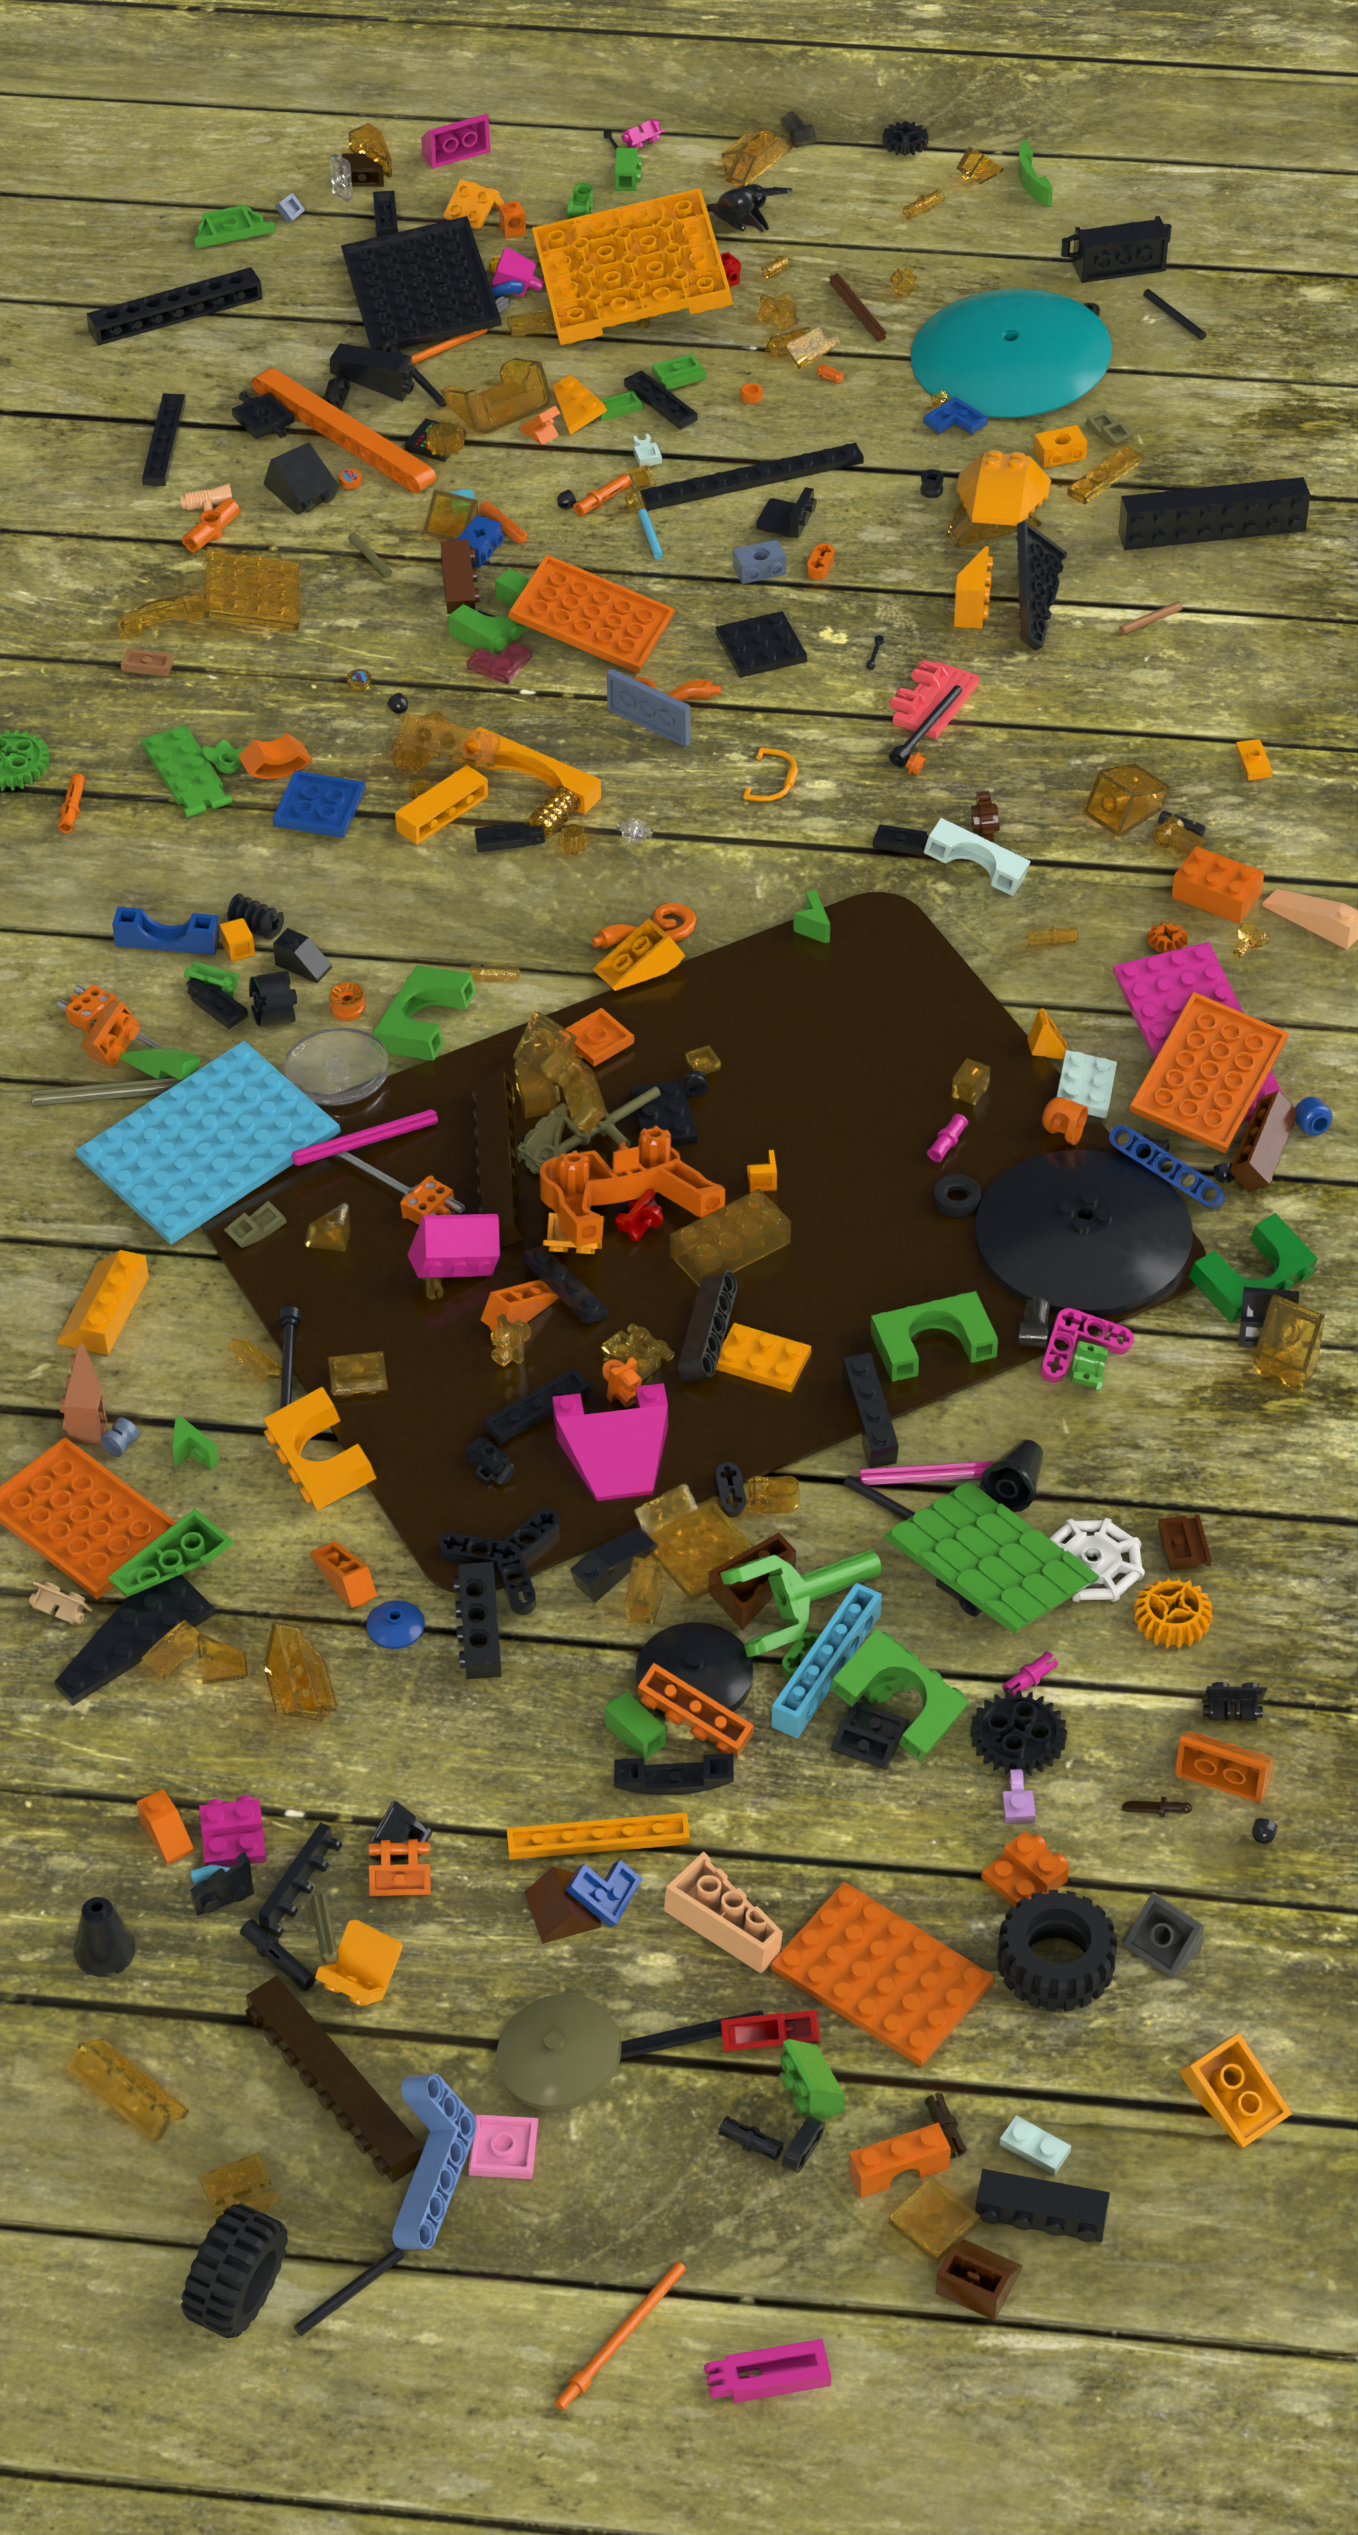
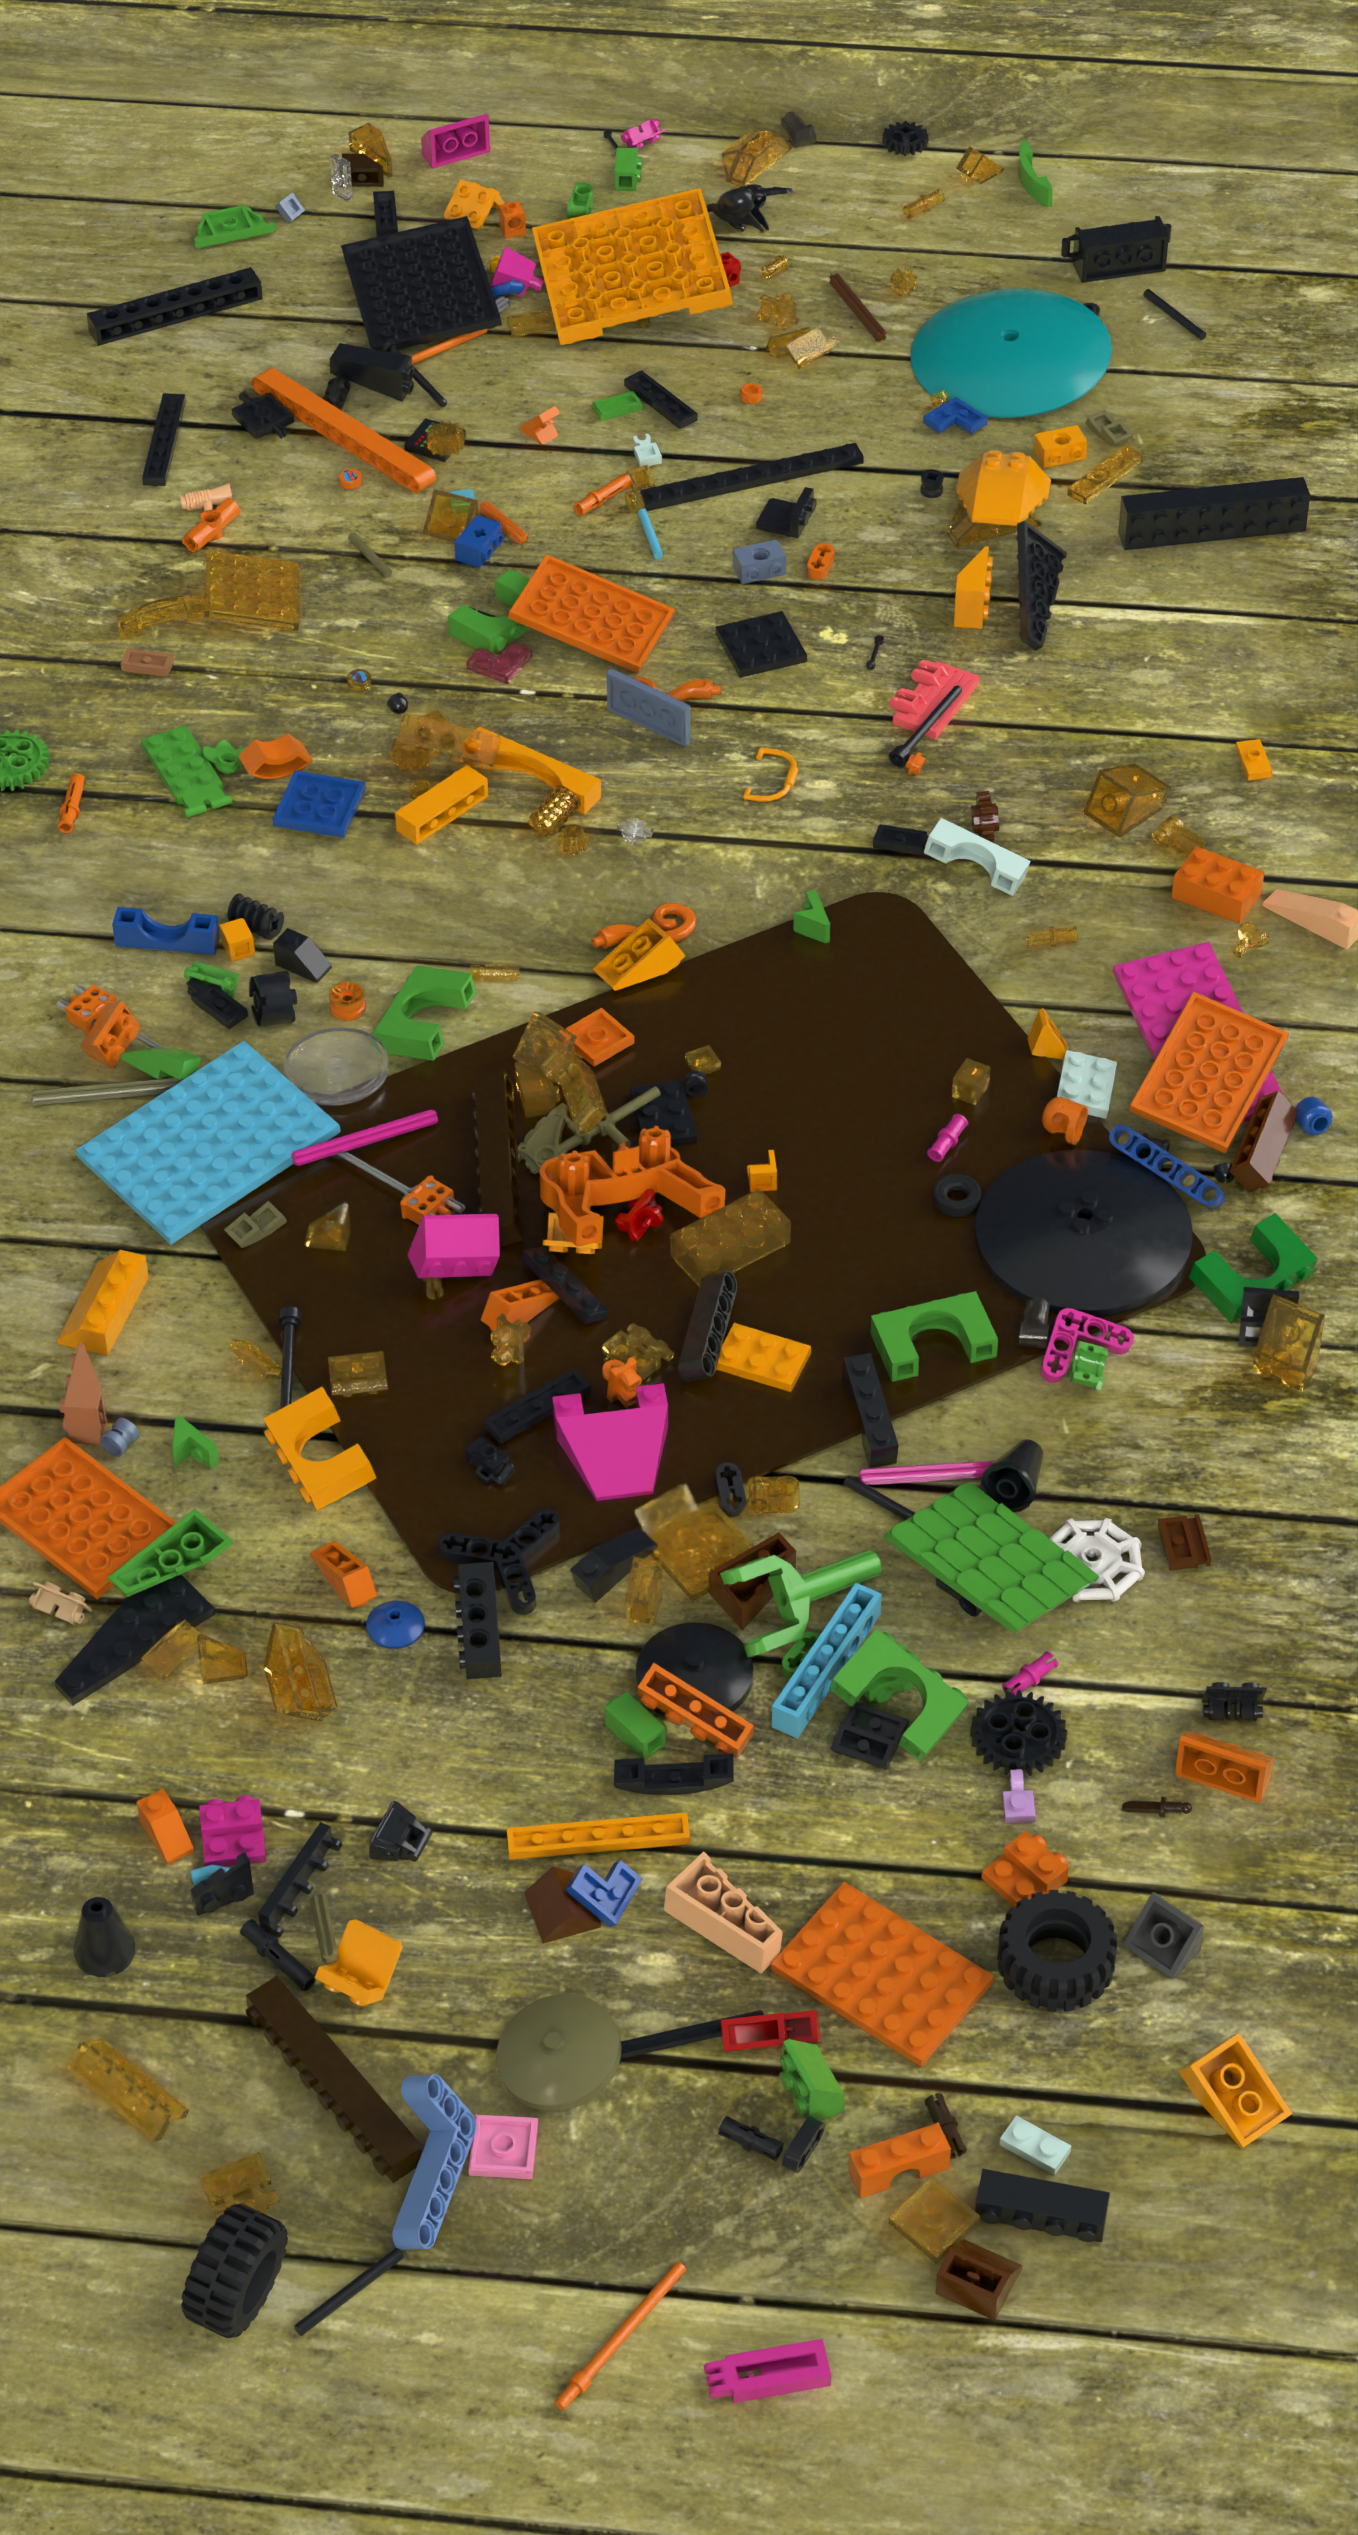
(300, 479): black slope -> none
(399, 1879): orange plate -> none
(459, 574): reddish brown wedge -> none
(508, 836): black hinge -> none
(519, 395): clear yellow windscreen -> none
(566, 500): black hinge -> none
(577, 403): light orange wing -> none
(679, 372): bright green plate -> none
(830, 373): orange piece -> none
(1151, 617): medium nougat bar -> none
(1162, 943): orange gear -> none
(1173, 1612): light orange gear -> none
(1197, 828): black axle -> none
(1264, 1830): black hinge -> none

